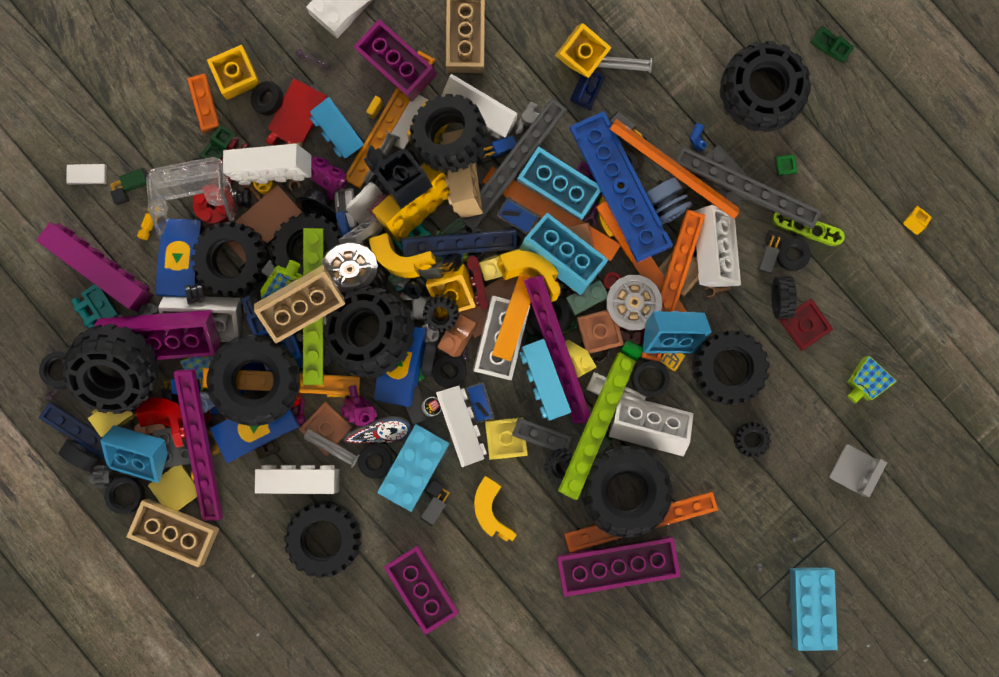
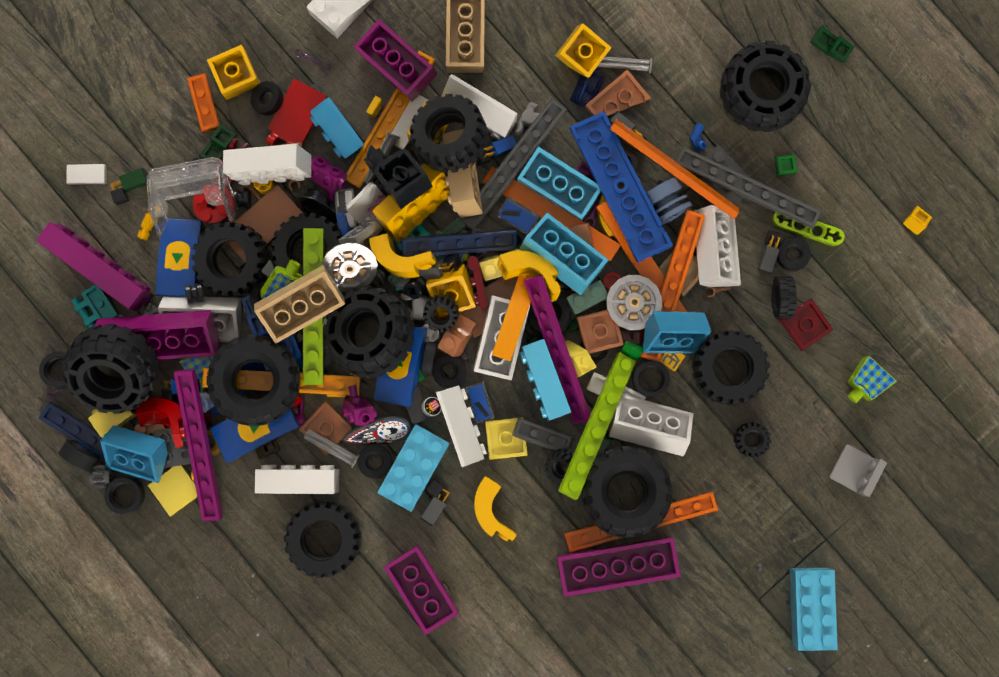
(172, 532): tan brick -> none
(618, 96): none -> nougat wing

